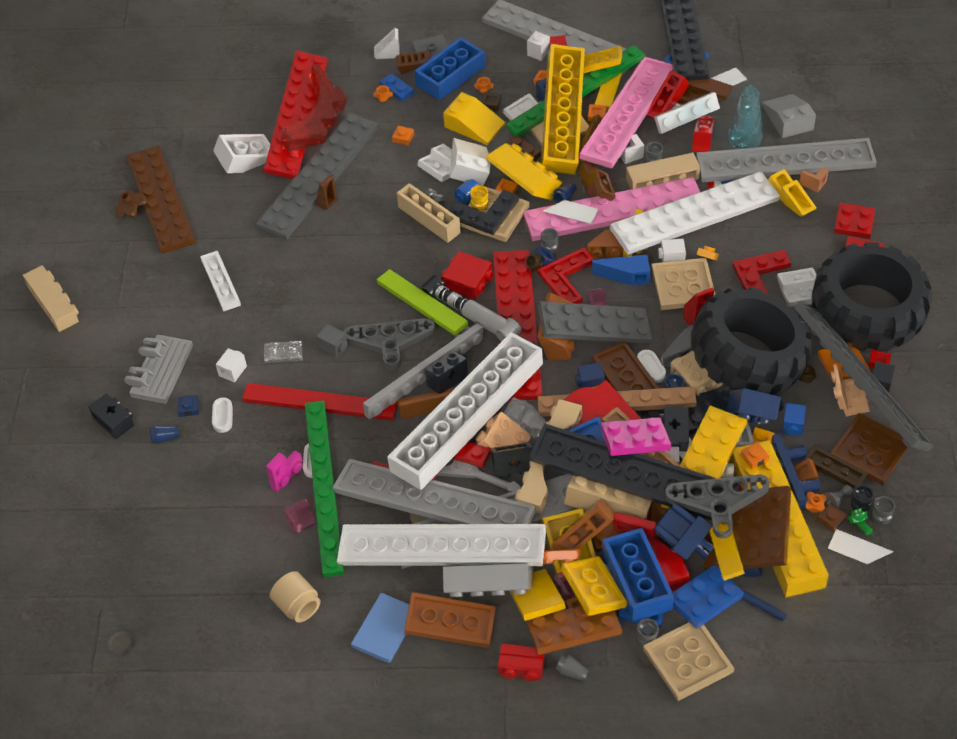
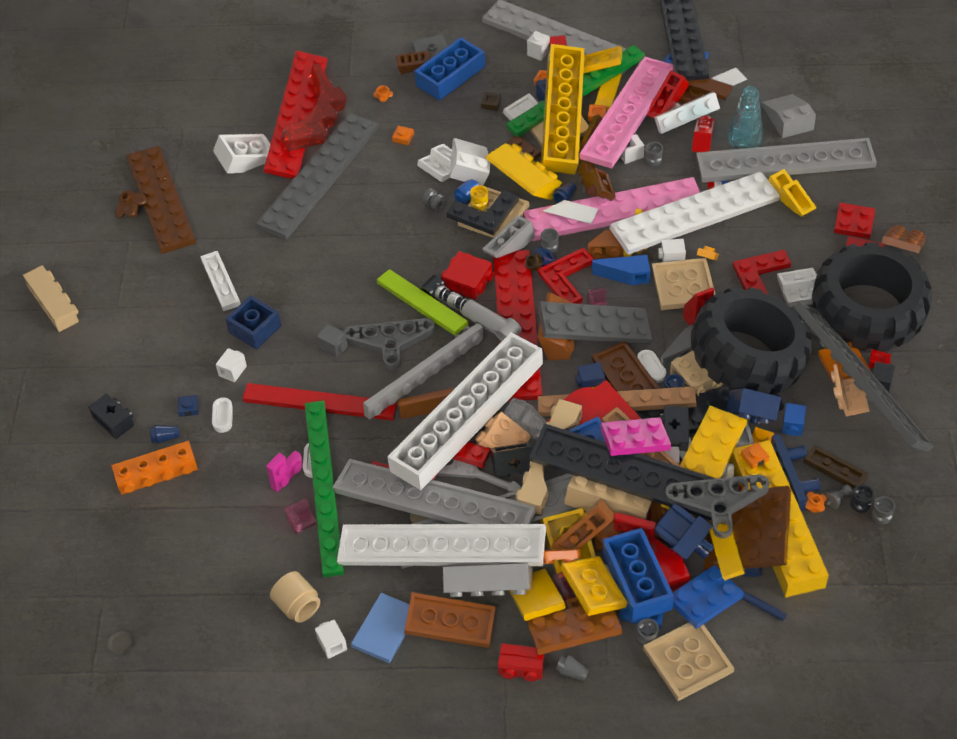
(154, 467): none -> orange brick
(159, 371): light grey hinge -> none
(253, 322): none -> dark blue brick
(283, 351): clear plate -> none
(326, 193): reddish brown slope -> none
(331, 638): none -> white brick
(388, 46): white slope -> none
(397, 86): blue plate -> none
(428, 213): tan brick -> none
(446, 372): black brick -> none
(472, 119): yellow slope -> none
(483, 84): orange plate -> none
(507, 185): orange plate -> none
(511, 238): none -> light grey slope
(663, 171): tan brick -> none
(806, 470): dark orange plate -> none
(808, 374): dark brown plate -> none
(813, 181): nougat panel -> none
(832, 517): reddish brown plate -> none
(856, 547): white sticker -> none
(858, 516): green plate -> none
(871, 448): reddish brown plate -> none
(904, 239): none -> dark orange plate

